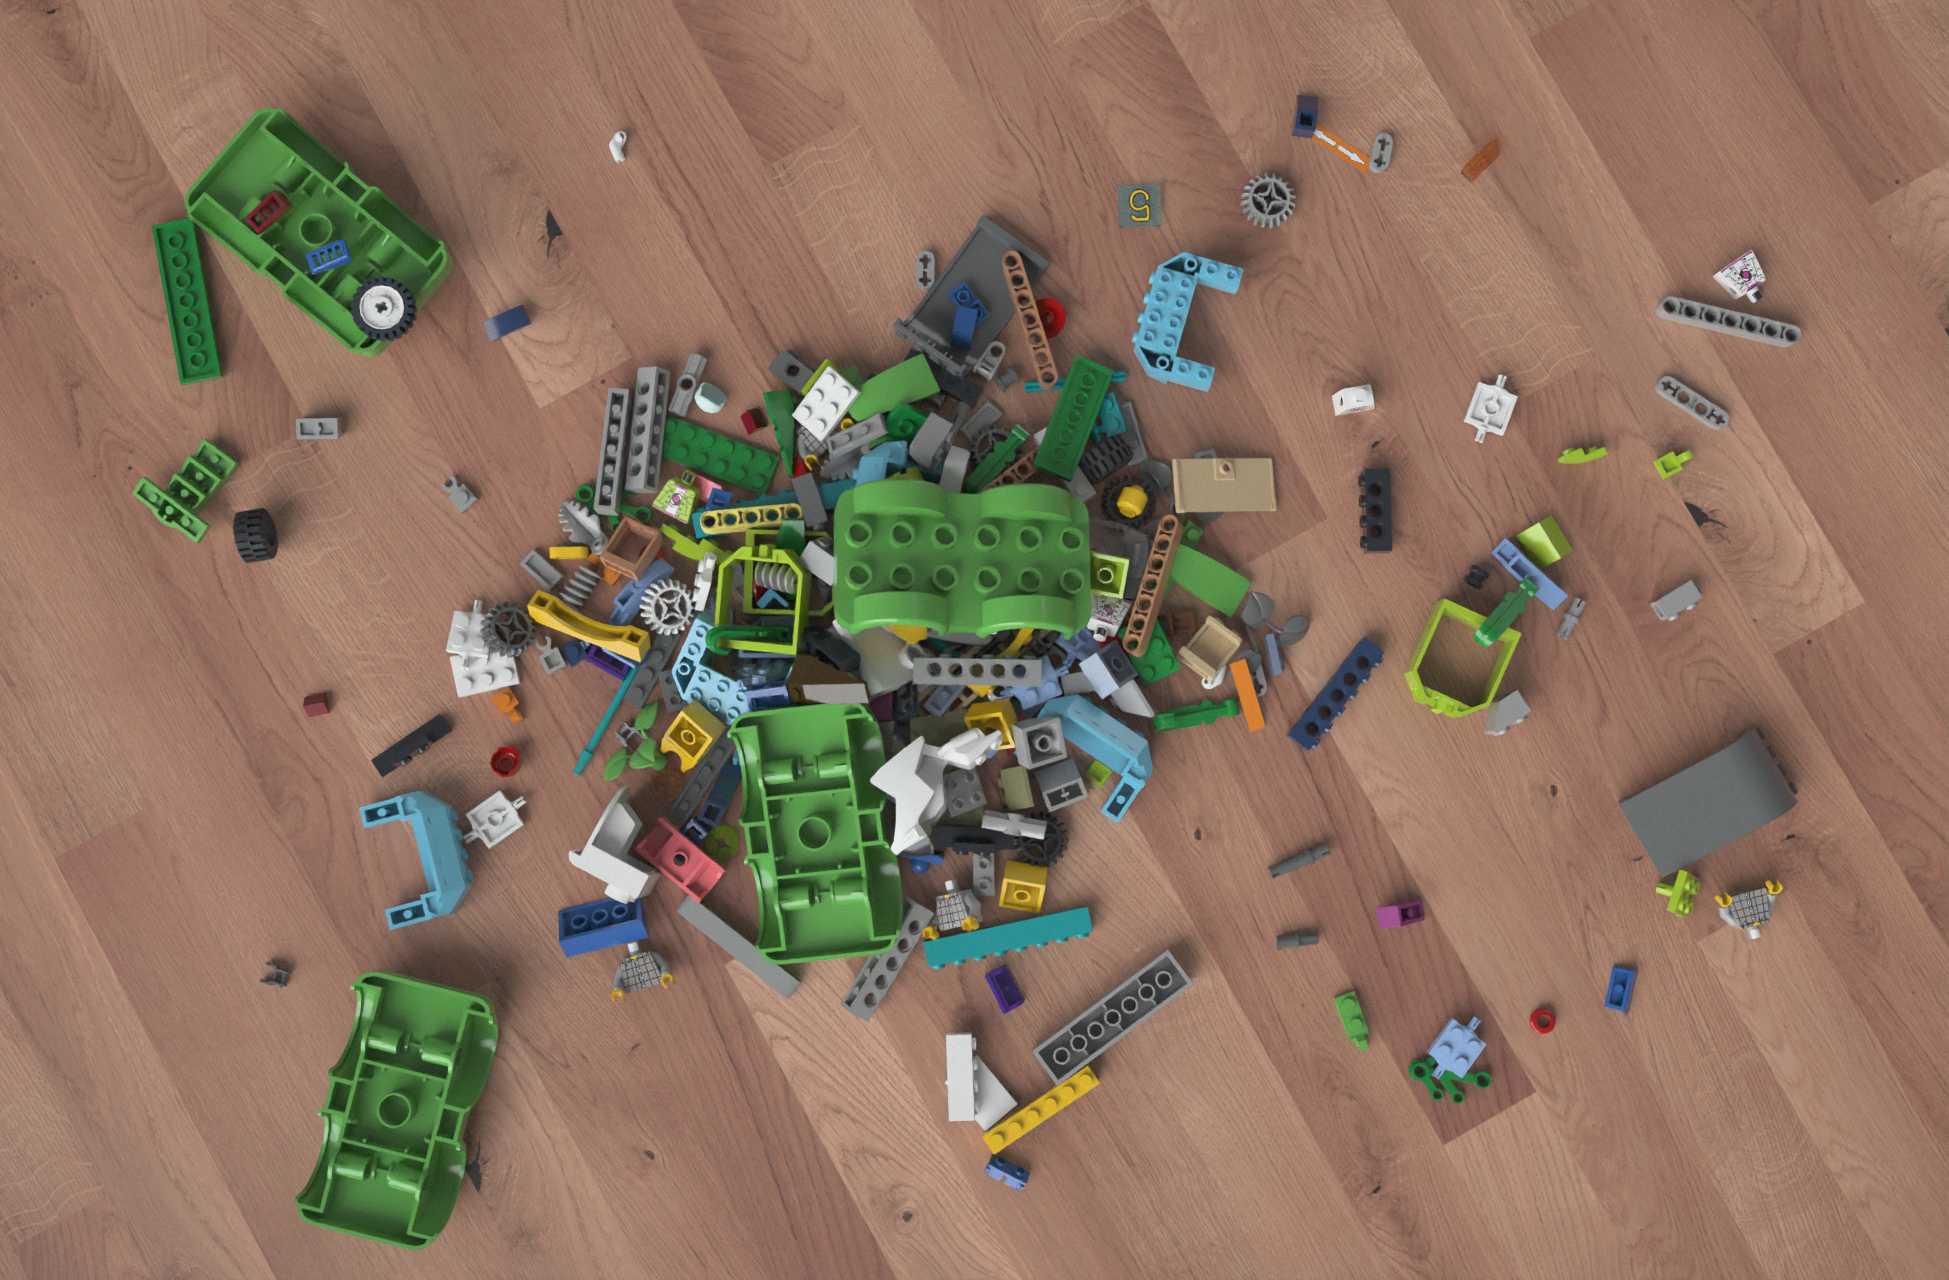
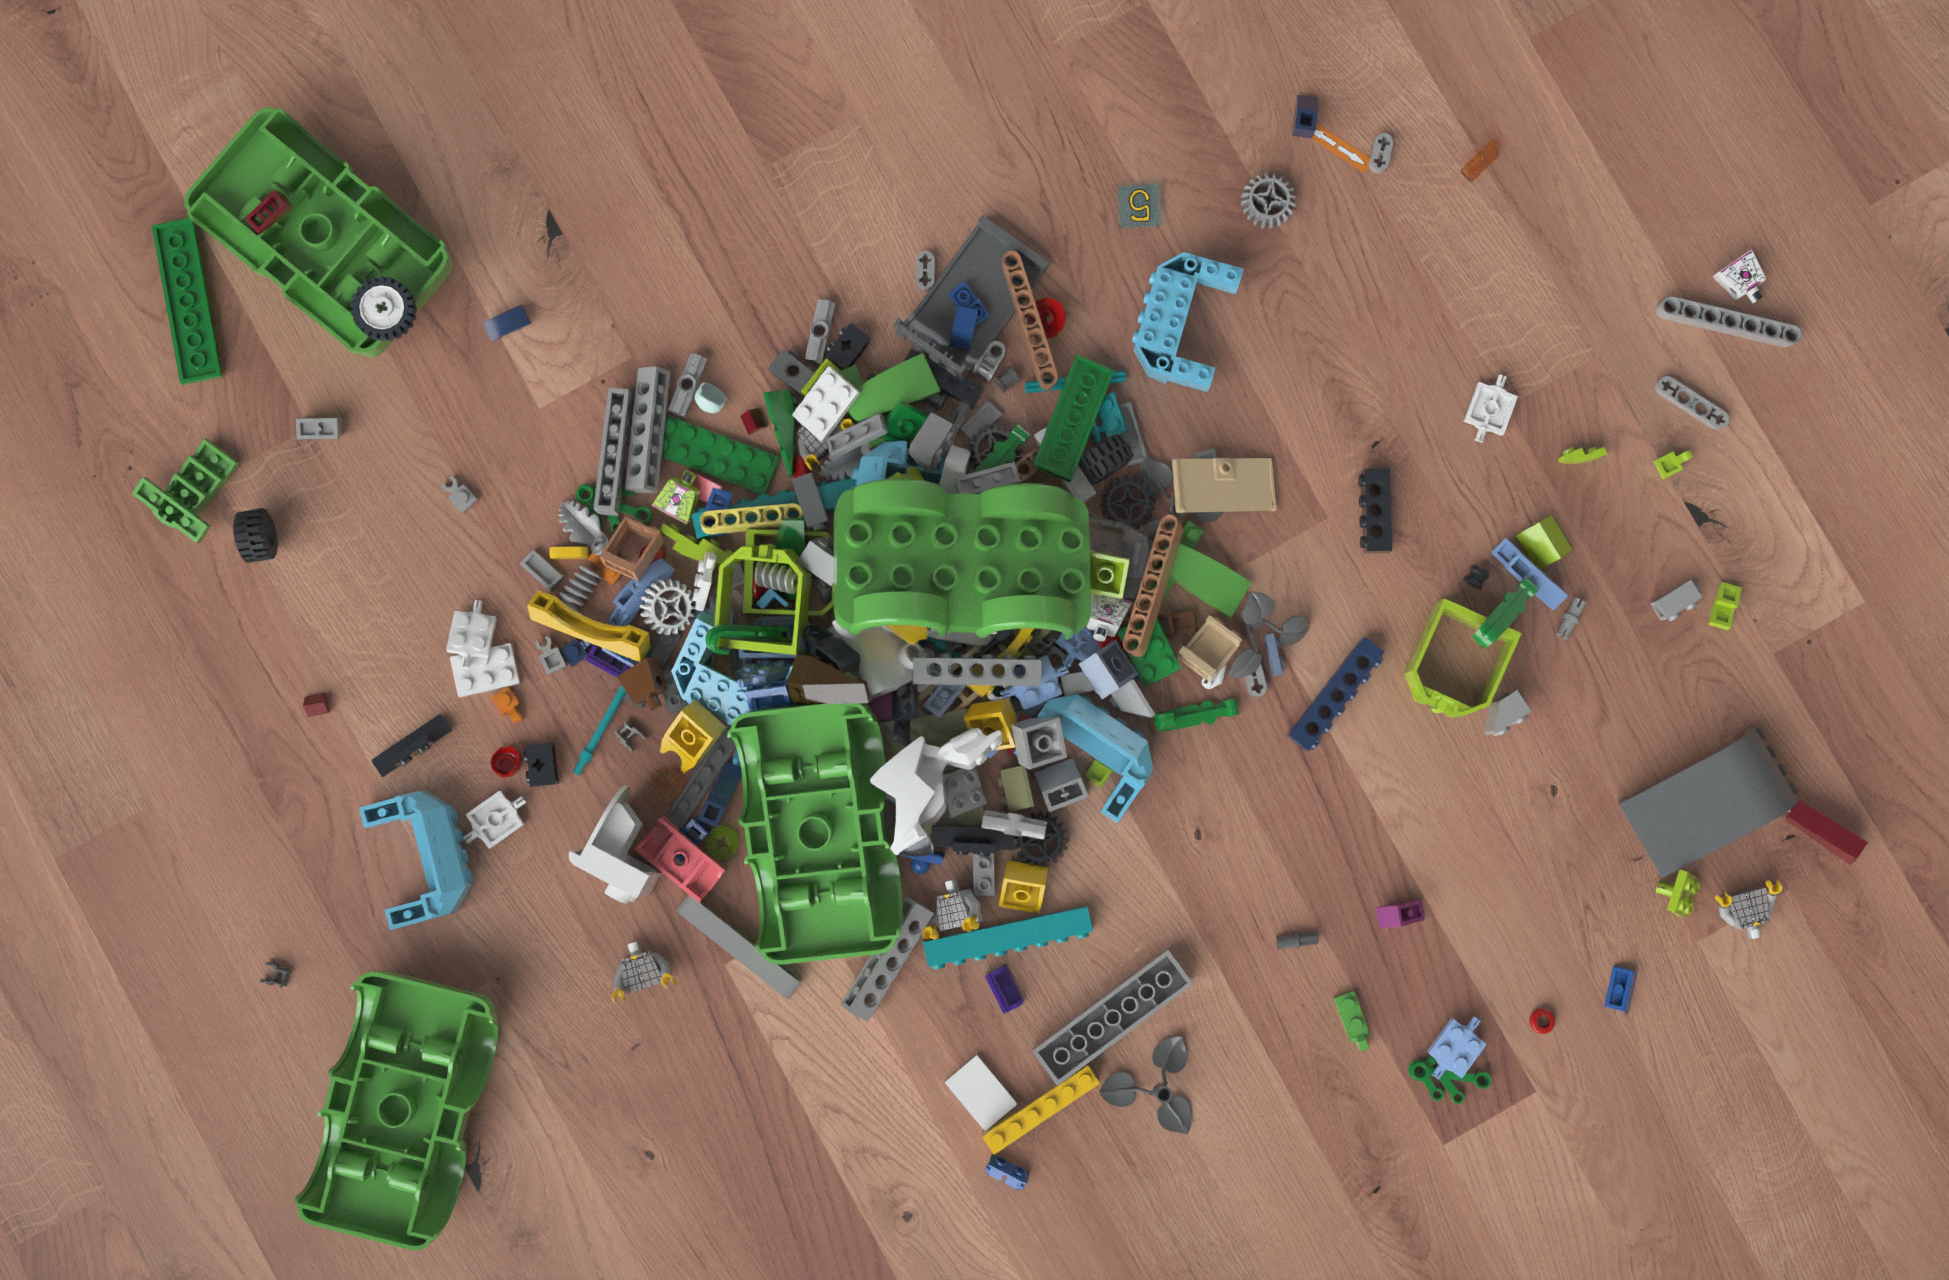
(332, 247): blue slope -> none
(514, 614): dark grey gear -> none
(549, 772): none -> black brick
(601, 925): blue slope -> none
(616, 145): white arm -> none
(644, 682): none -> reddish brown torso
(646, 754): bright green plant -> none
(822, 319): none -> light grey piece
(858, 341): none -> black brick
(960, 1076): white brick -> none
(985, 479): none -> light grey plate
(1132, 501): yellow head -> none
(1173, 1115): none -> dark grey plant
(1247, 695): orange sticker -> none
(1299, 860): dark grey pin -> none
(1354, 400): white torso -> none
(1724, 605): none -> lime slope
(1826, 832): none -> dark red slope

